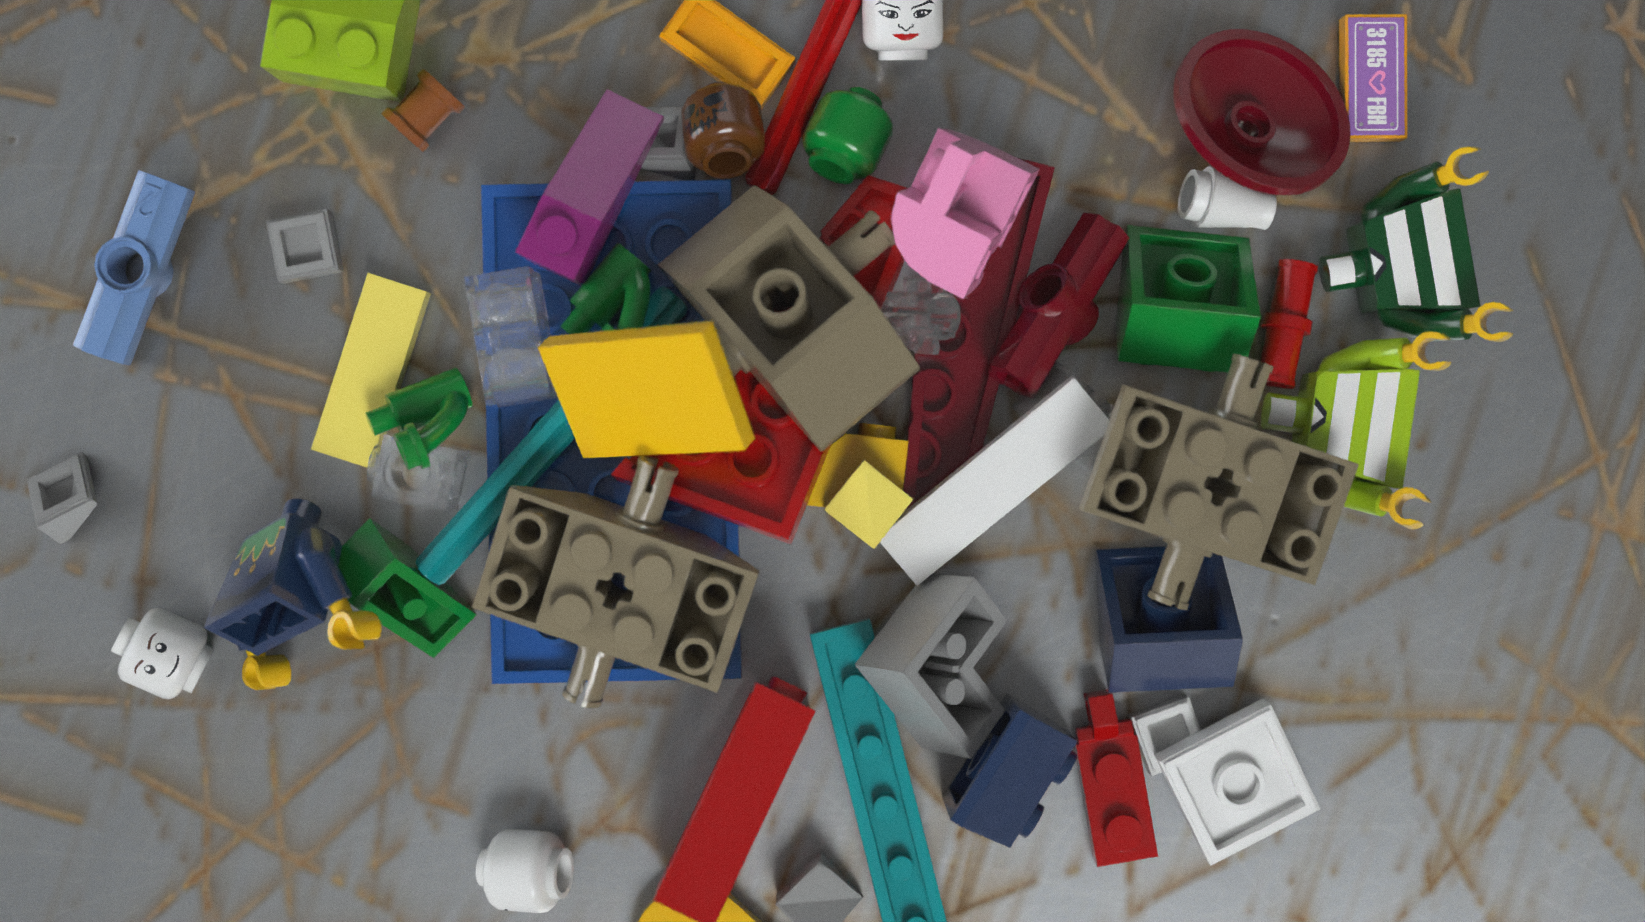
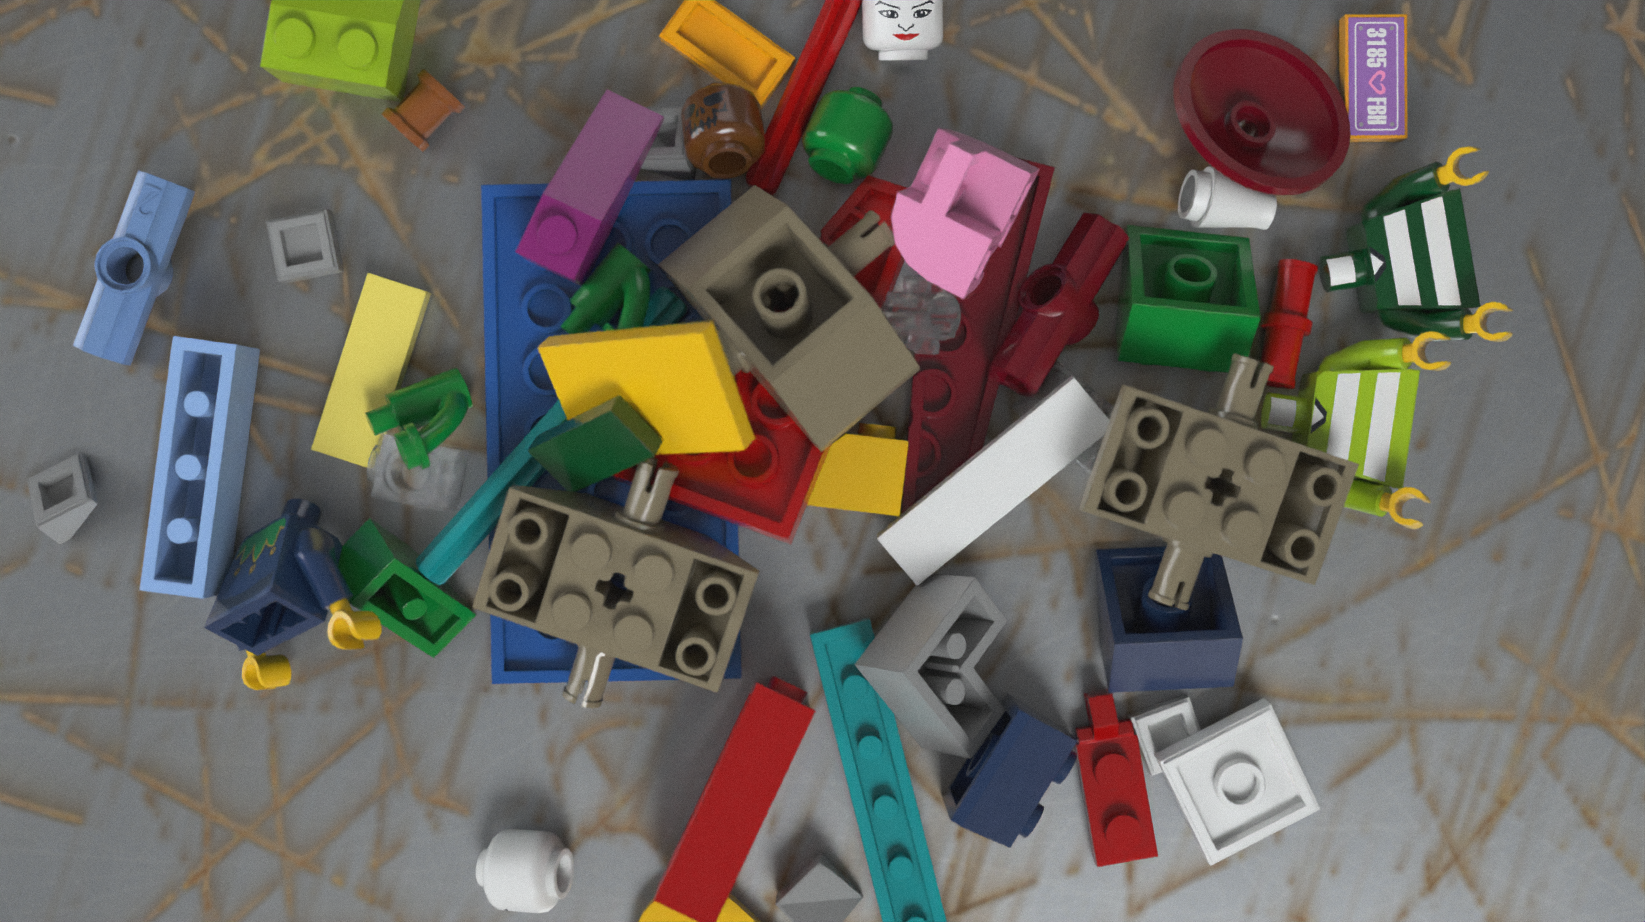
(162, 653): white head -> none
(199, 467): none -> light blue brick
(507, 329): clear brick -> none
(595, 444): none -> dark green tile
(868, 504): light yellow slope -> none

